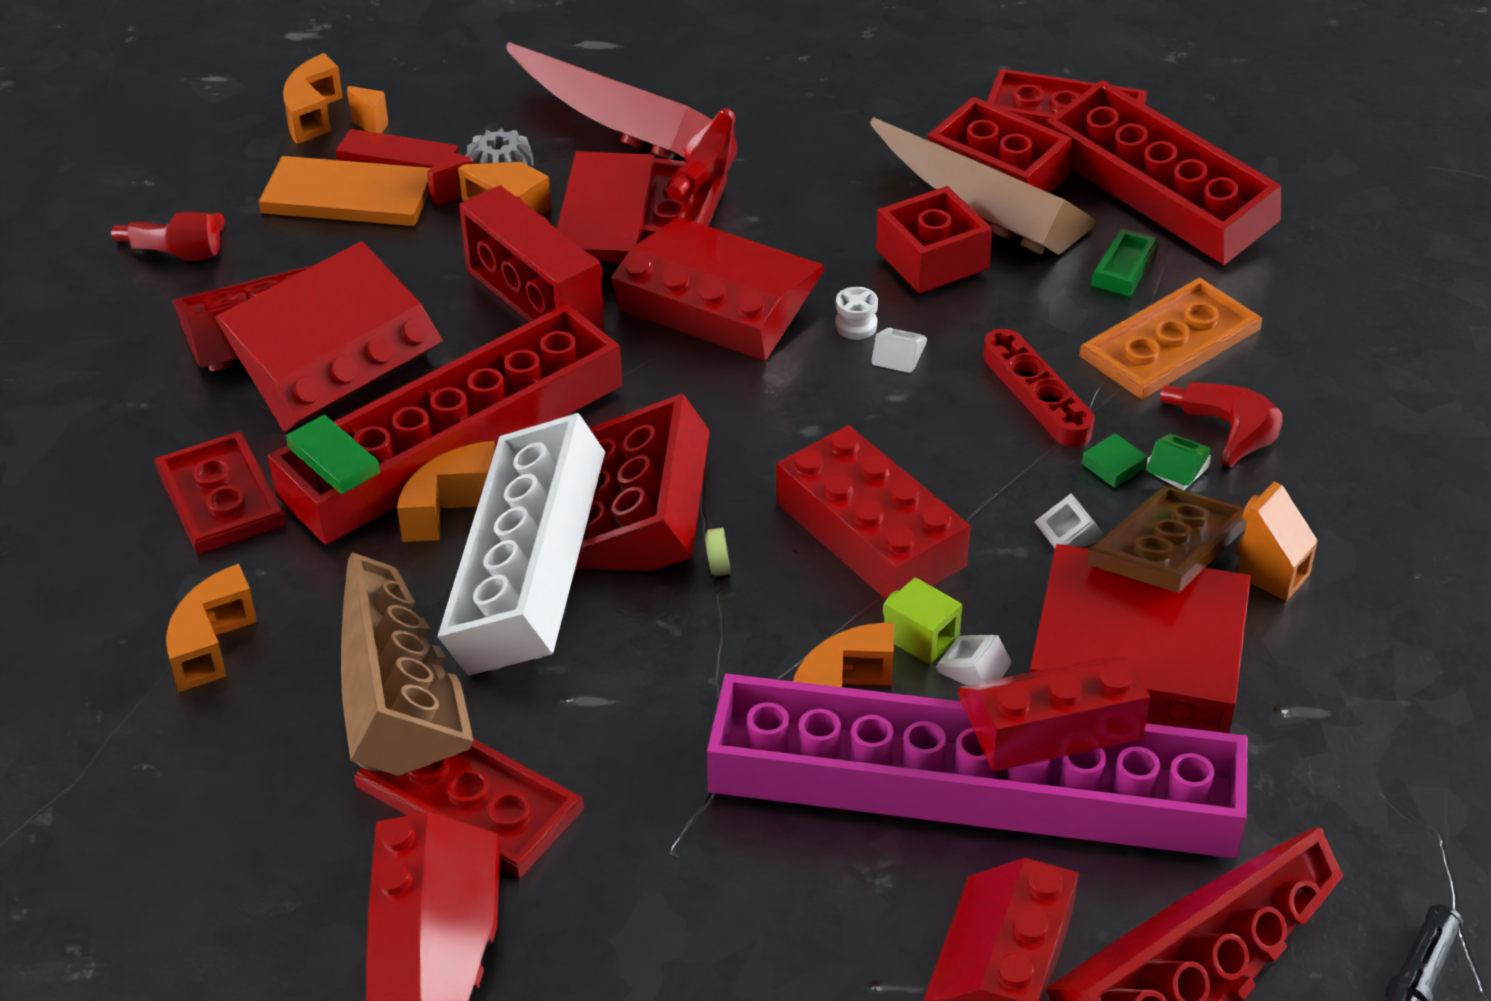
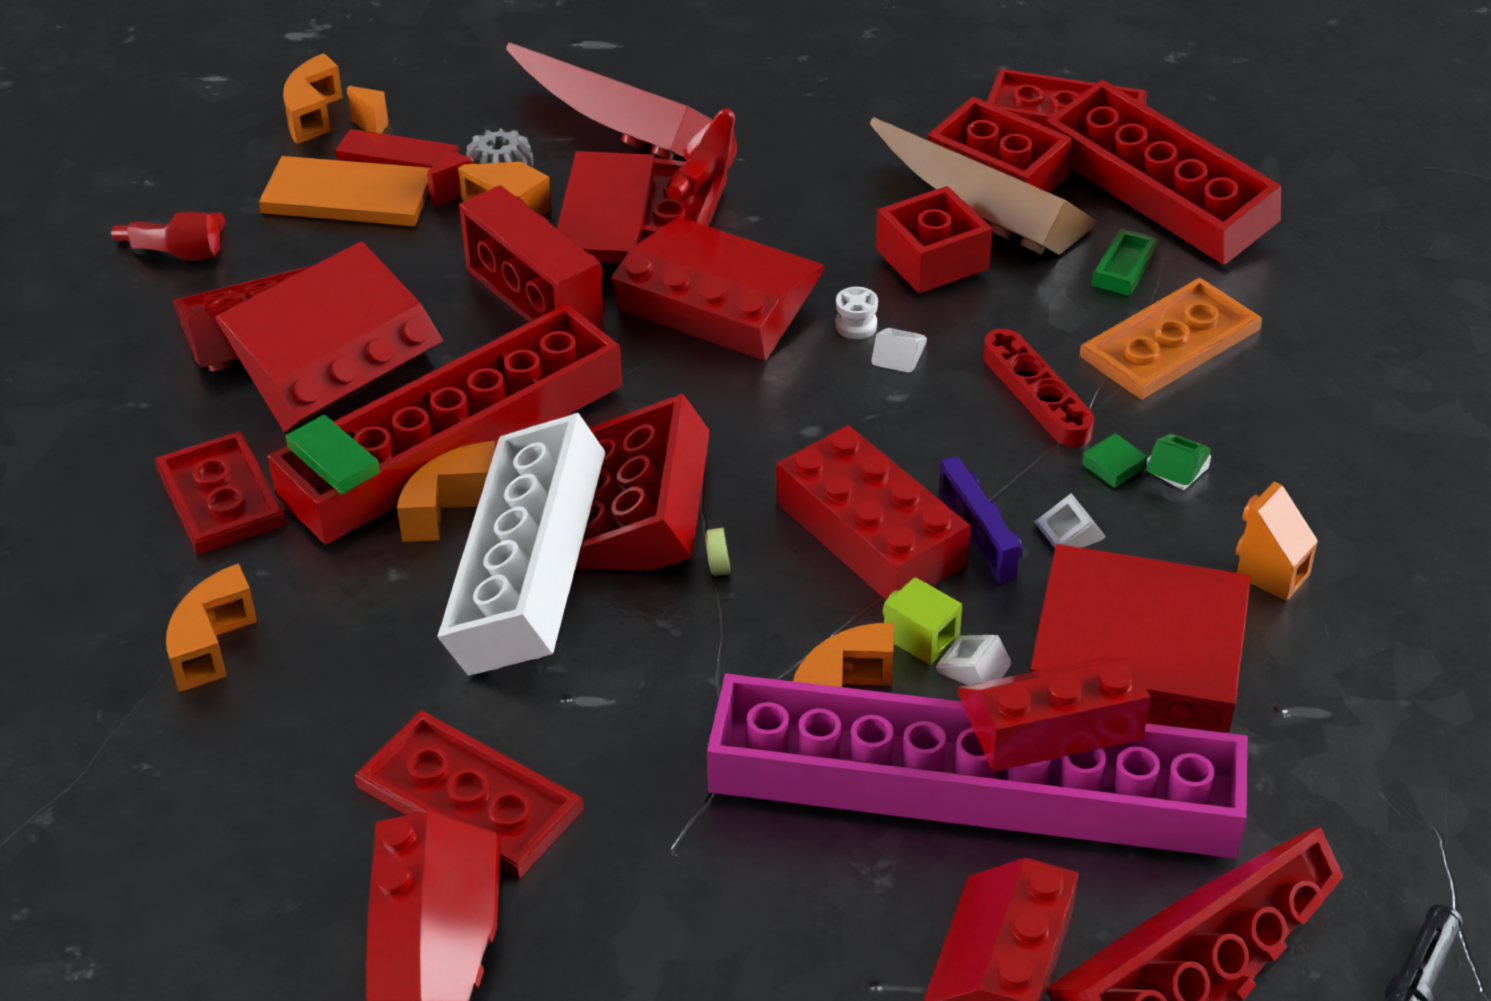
(393, 682): medium nougat wedge -> none
(988, 532): none -> dark purple plate
(1169, 538): reddish brown tile -> none
(1252, 416): red animal -> none

